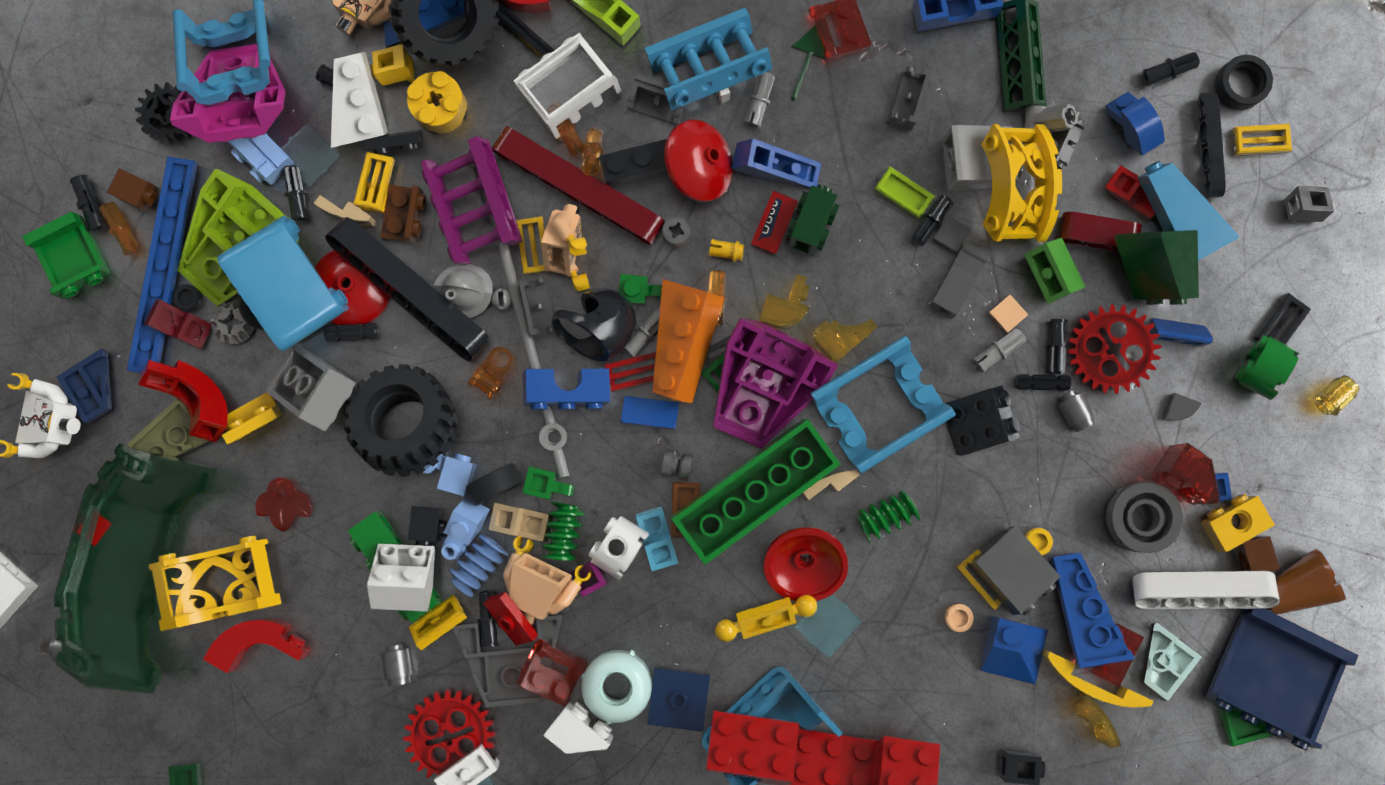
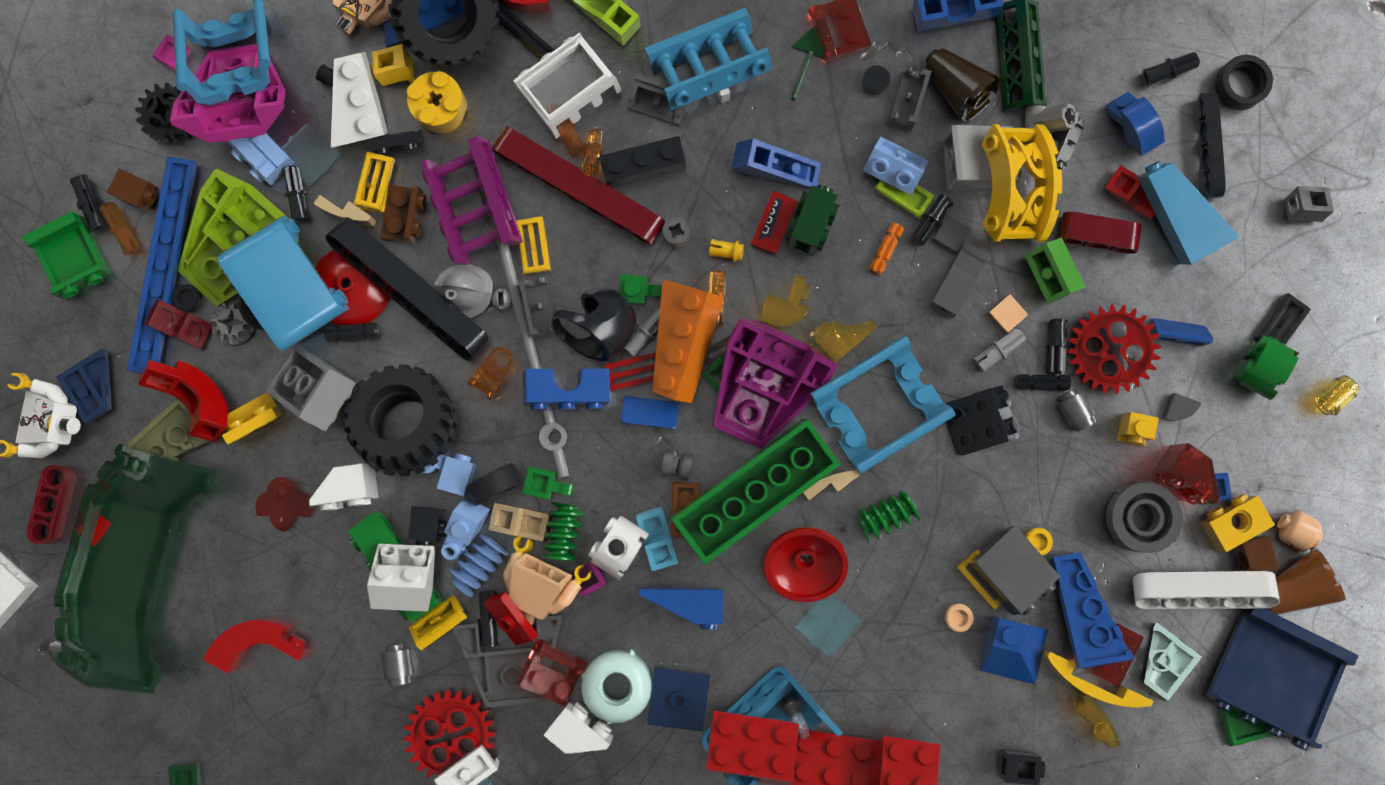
(41, 514): none -> dark red beam
(165, 52): none -> dark pink tile
(186, 611): yellow fence -> none
(346, 484): none -> white slope
(563, 243): light nougat torso -> none
(693, 604): none -> blue slope
(698, 160): red dish -> none
(759, 99): light grey axle -> none
(766, 618): yellow plate -> none
(792, 708): none -> clear piece
(876, 79): none -> black tile
(886, 248): none -> orange axle
(895, 165): none -> light blue bracket
(962, 82): none -> dark brown cone
(1137, 428): none -> yellow brick
(1161, 265): dark green slope -> none
(1239, 141): yellow tile -> none
(1300, 531): none -> light nougat head

